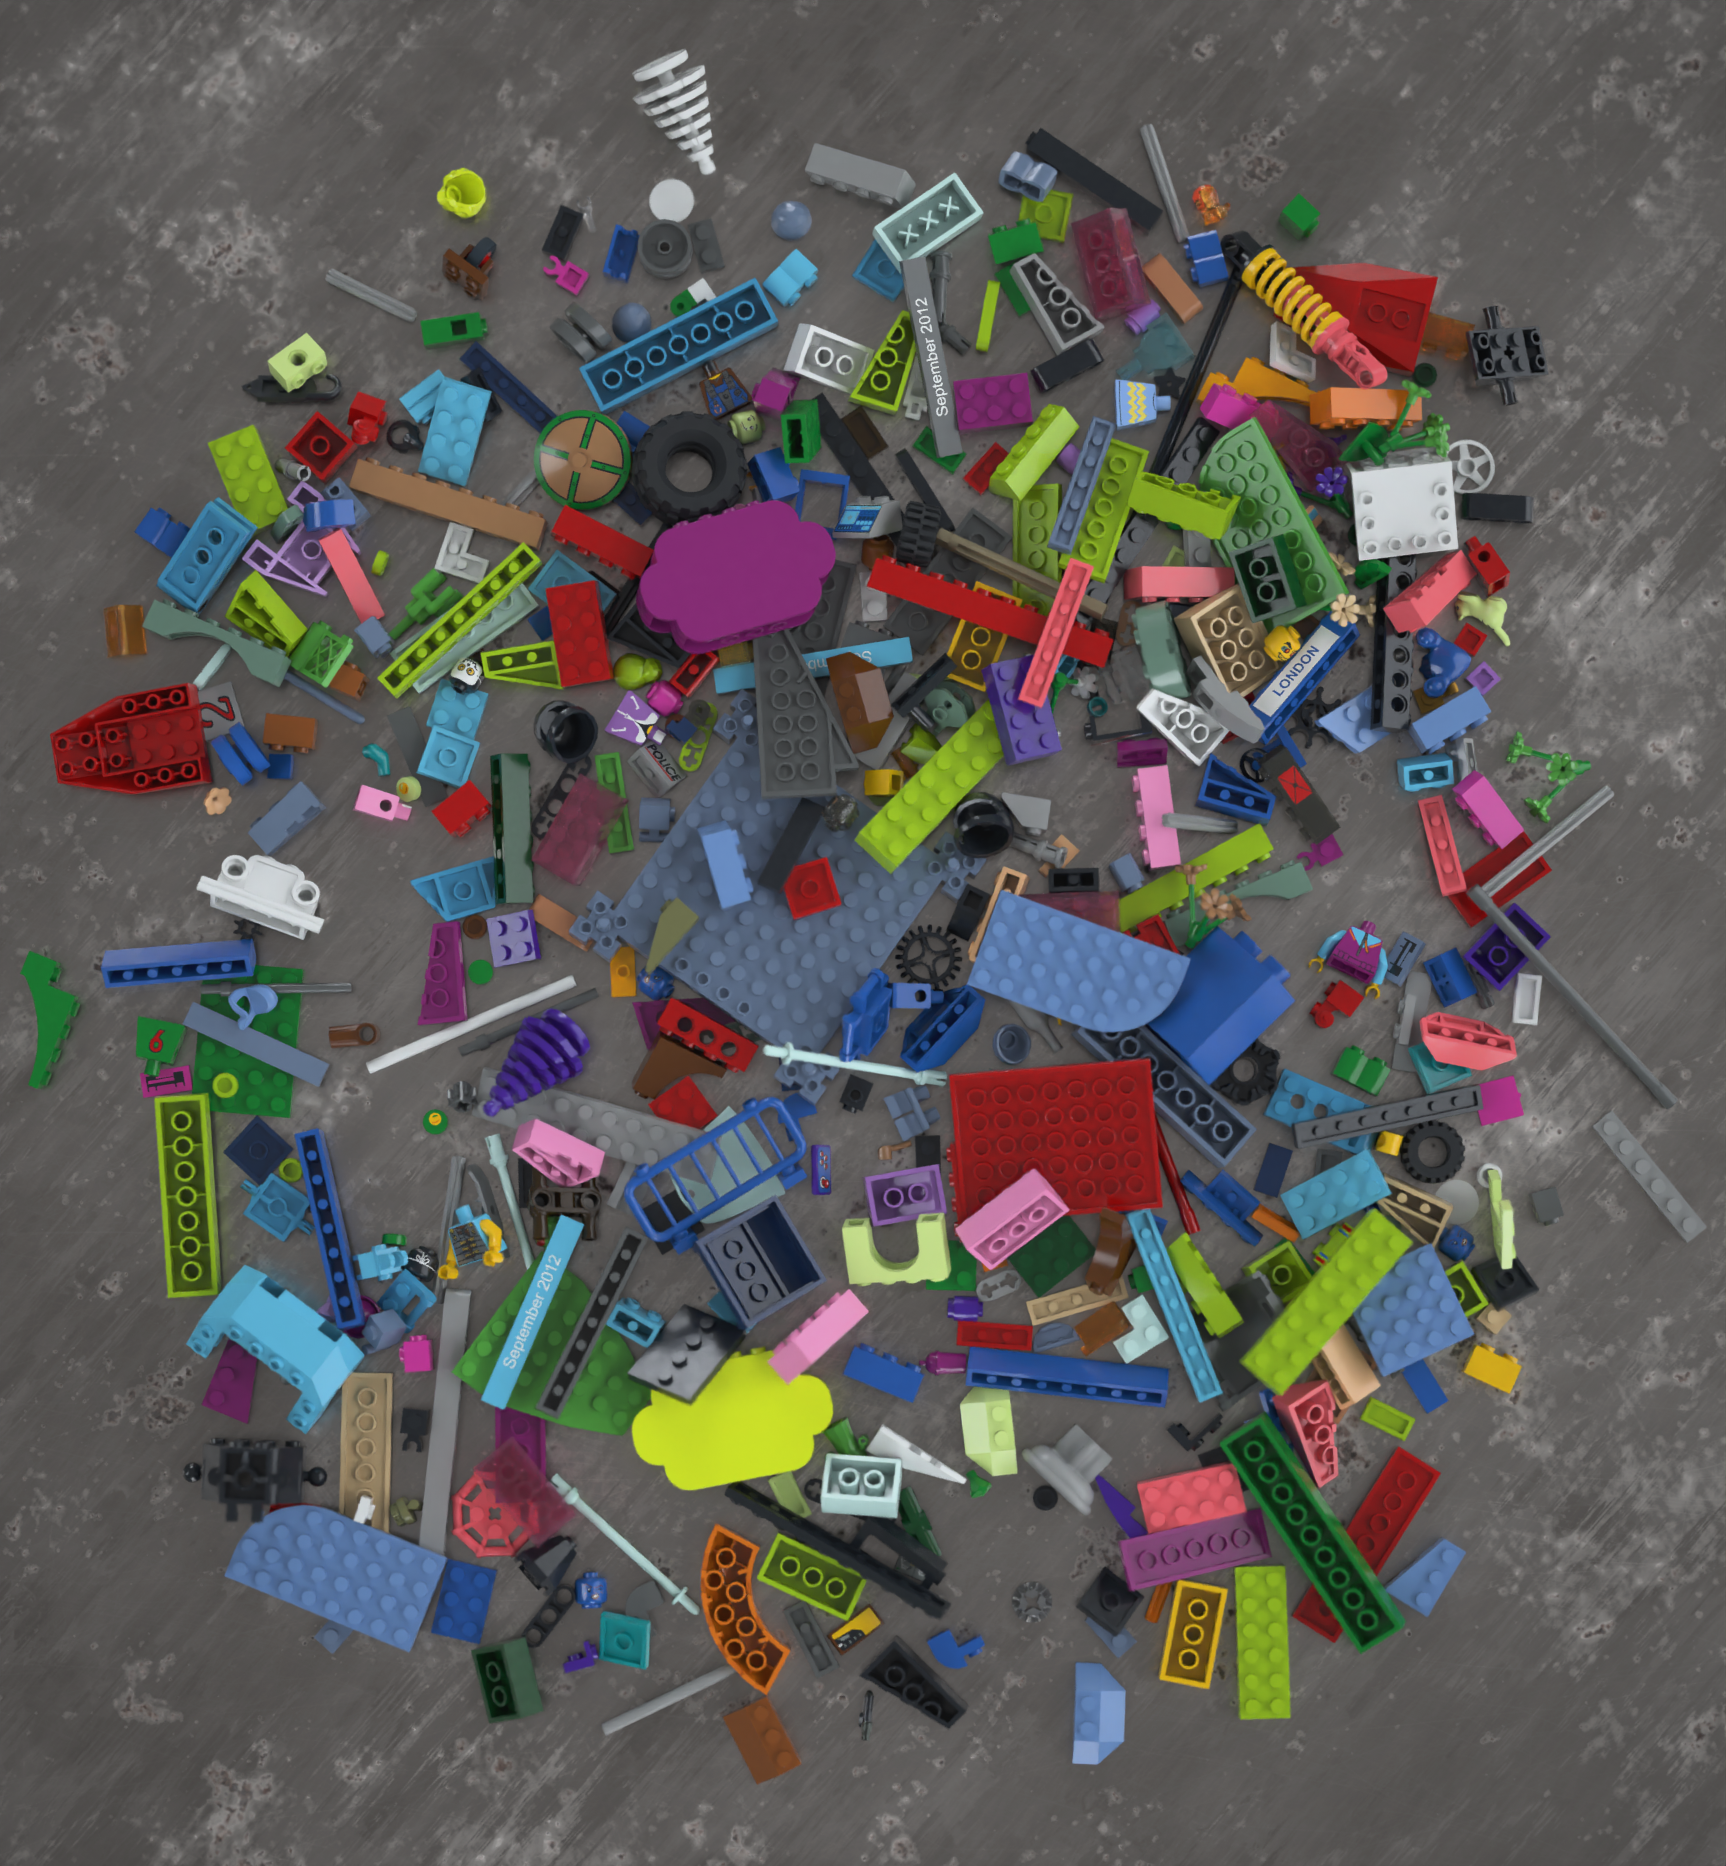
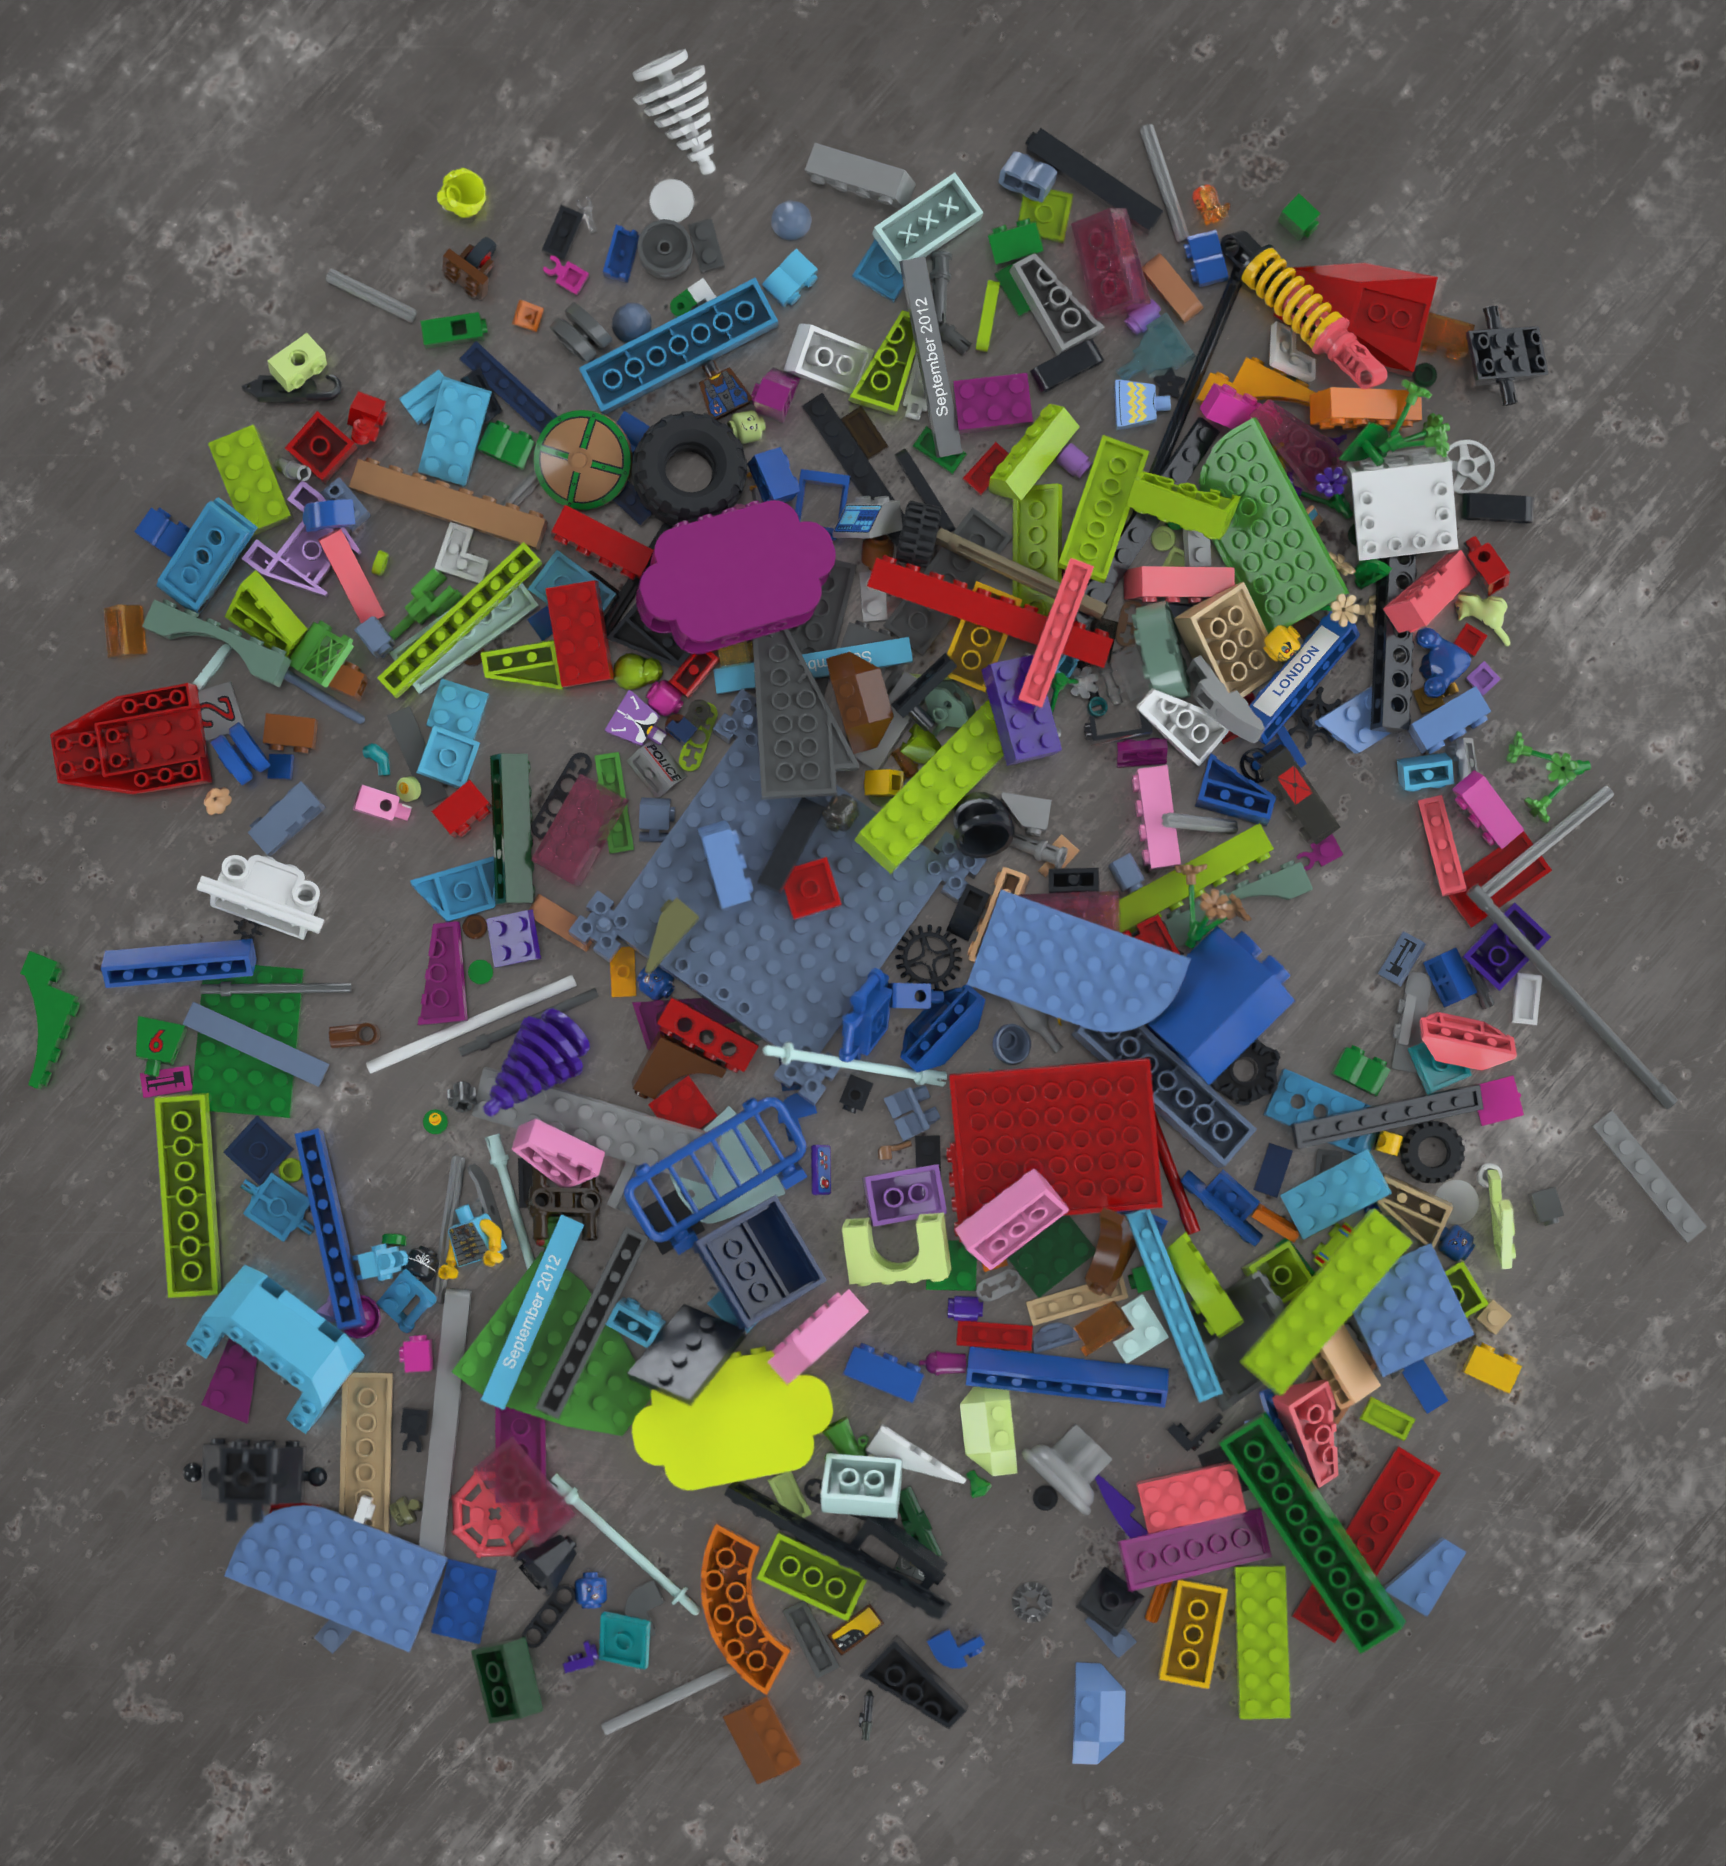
(225, 1085): lime tile -> none
(261, 1000): medium blue piece -> none
(286, 524): sand green beam -> none
(382, 1331): sand blue brick -> none
(411, 440): black piece -> none
(467, 675): head -> none
(506, 445): none -> green brick
(527, 315): none -> orange tile
(565, 731): black piece -> none
(801, 431): green brick -> none
(1081, 485): sand blue tile -> none
(1162, 538): none -> yellowish green tile
(1267, 578): dark green brick -> none
(1339, 998): red brick -> none
(1356, 954): torso -> none
(1504, 1286): black tile -> none

